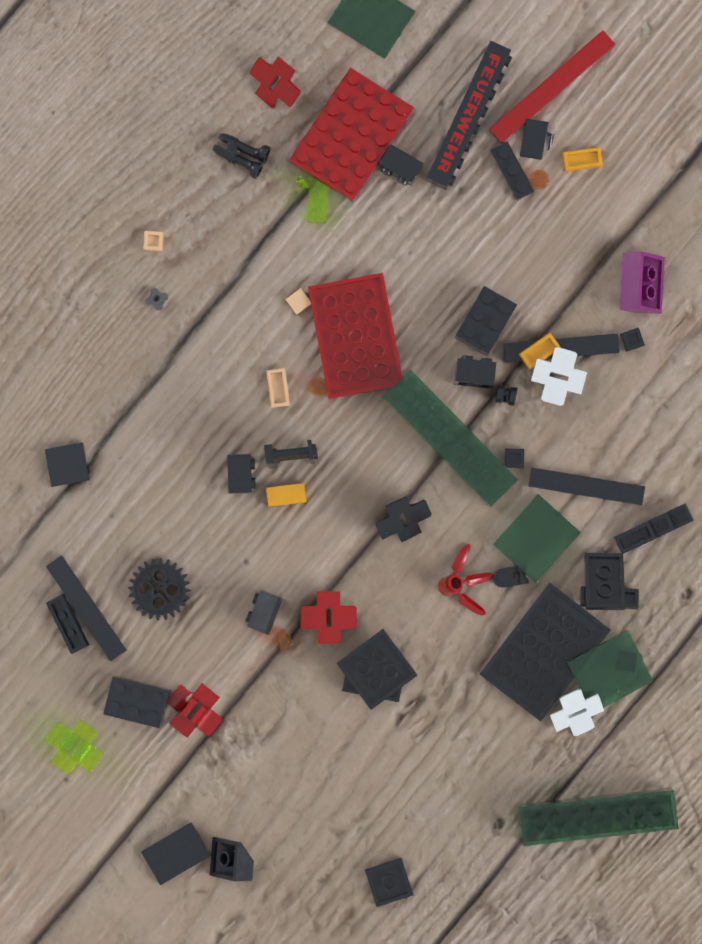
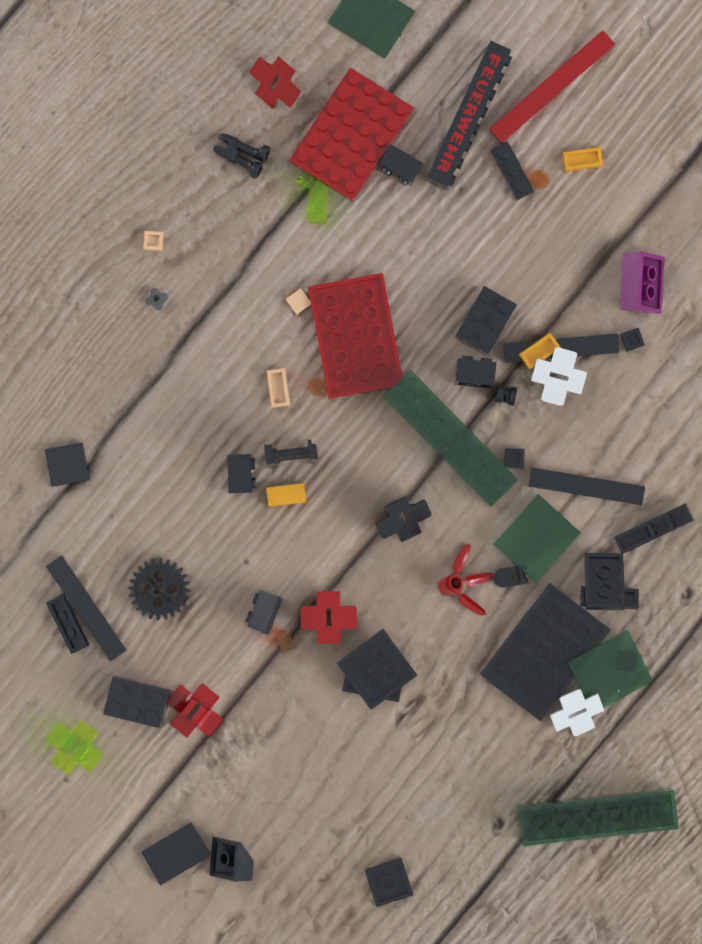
(534, 139): black piece -> none

